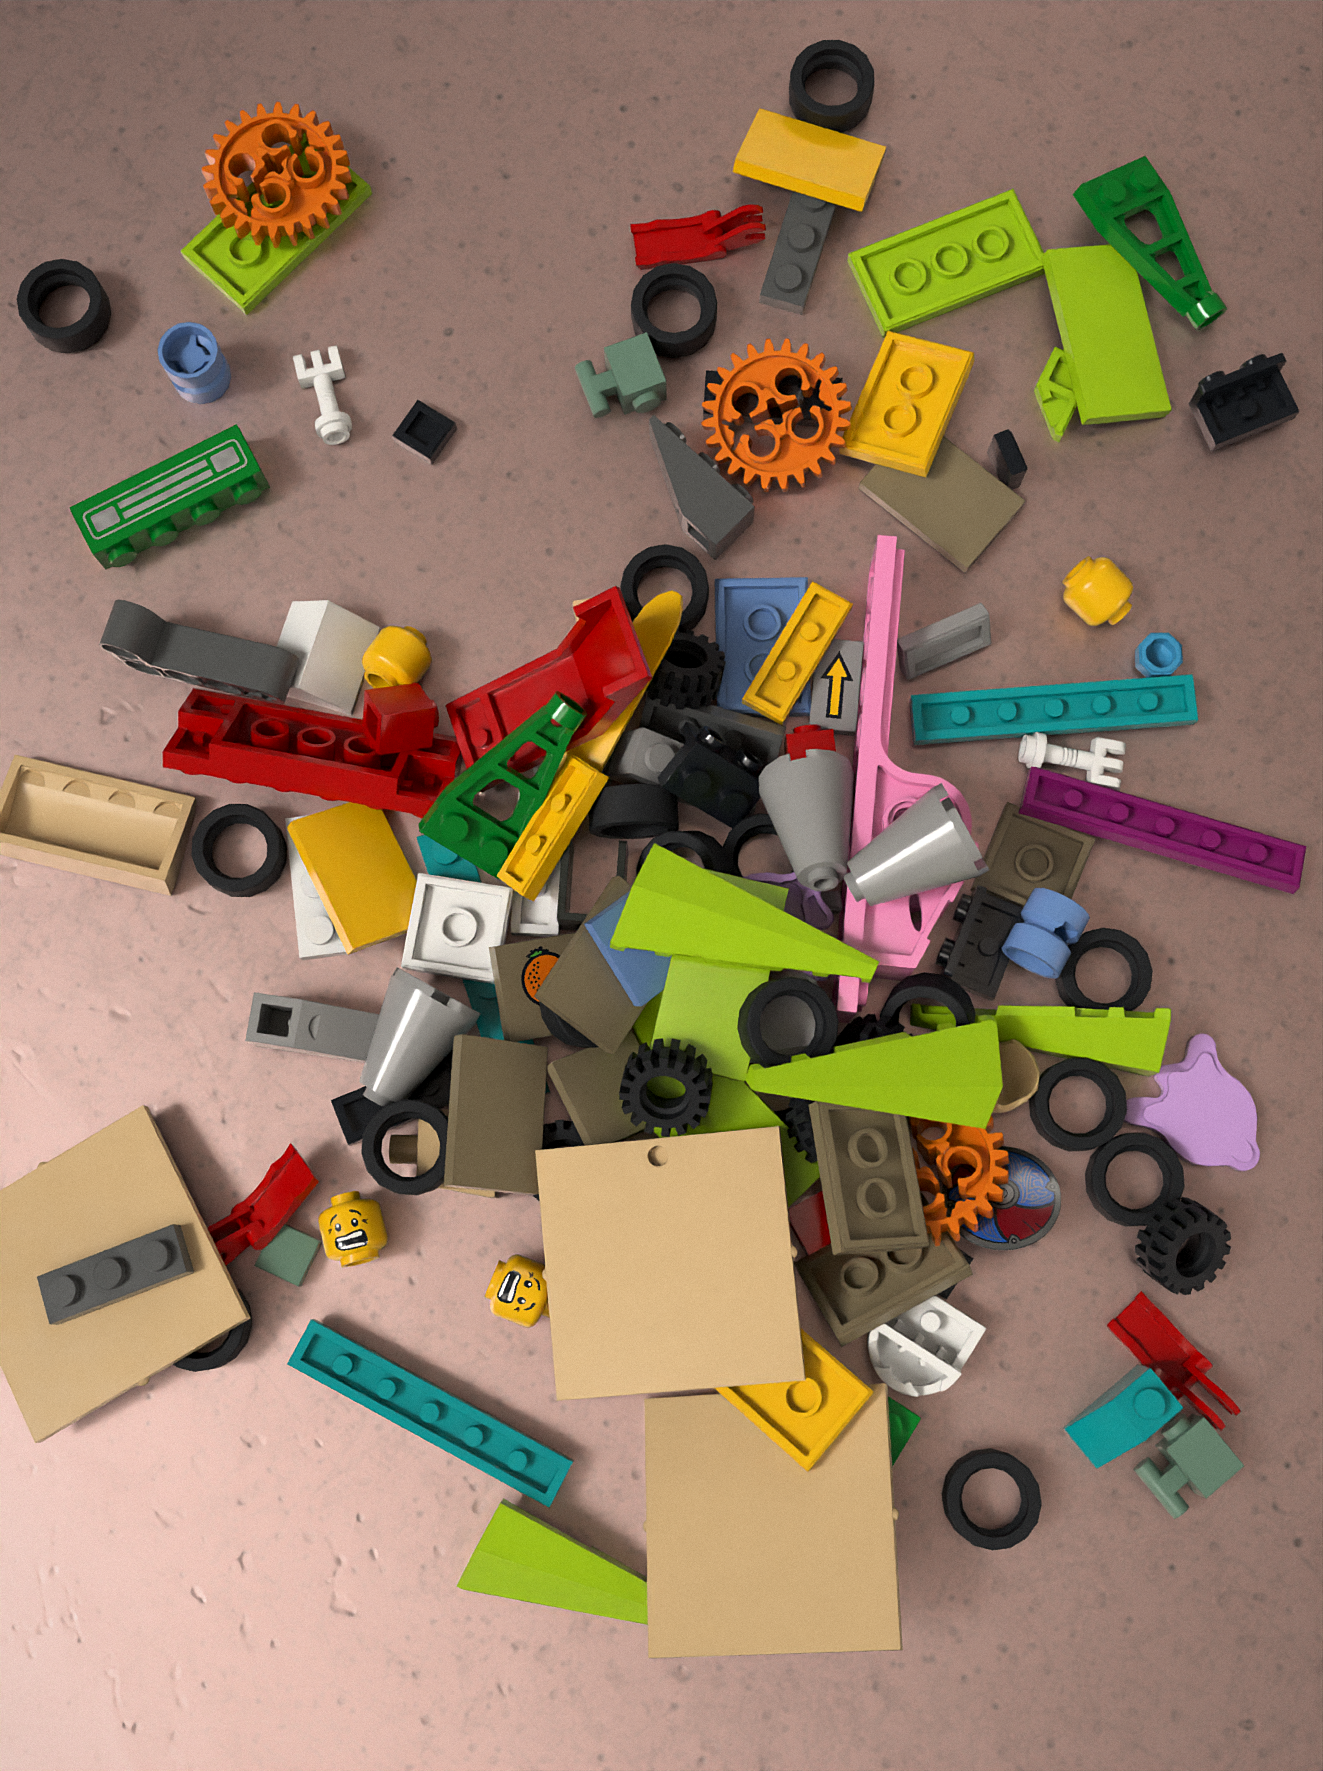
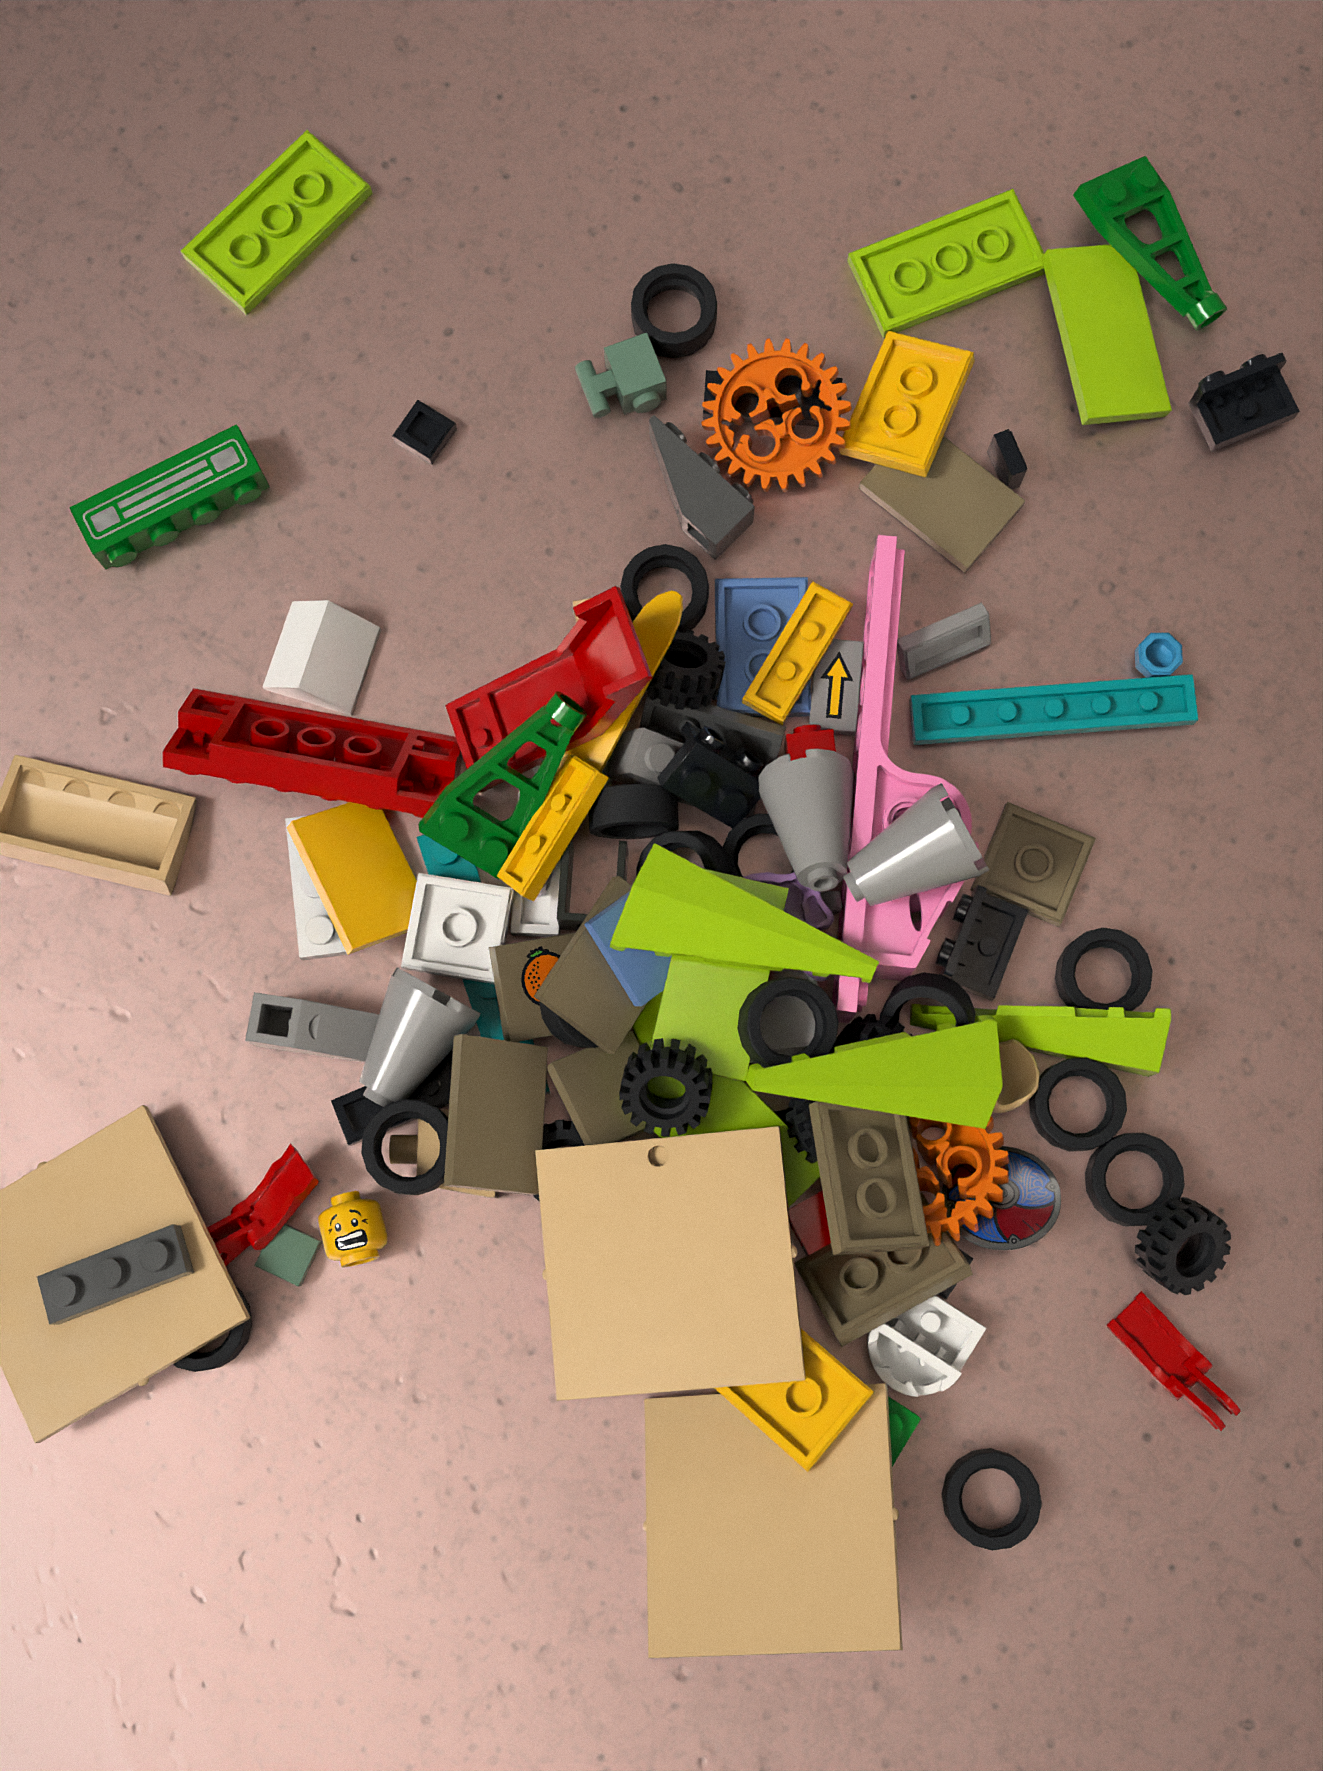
(46, 279): black tyre -> none
(194, 362): medium blue wheel -> none
(197, 655): dark grey beam -> none
(213, 825): black tyre -> none
(277, 174): orange gear -> none
(332, 424): white hinge -> none
(396, 657): yellow head -> none
(399, 718): red brick -> none
(430, 1412): teal plate -> none
(518, 1291): yellow head -> none
(544, 1566): lime wedge -> none
(696, 237): red arm -> none
(797, 253): dark grey plate -> none
(809, 159): yellow tile -> none
(839, 56): black tyre -> none
(1035, 751): white hinge -> none
(1047, 929): medium blue wheel -> none
(1056, 394): lime tile -> none
(1098, 591): yellow head -> none
(1123, 1416): teal slope -> none
(1163, 830): magenta tile -> none
(1195, 1459): sand green brick -> none
(1201, 1110): lavender tile -> none

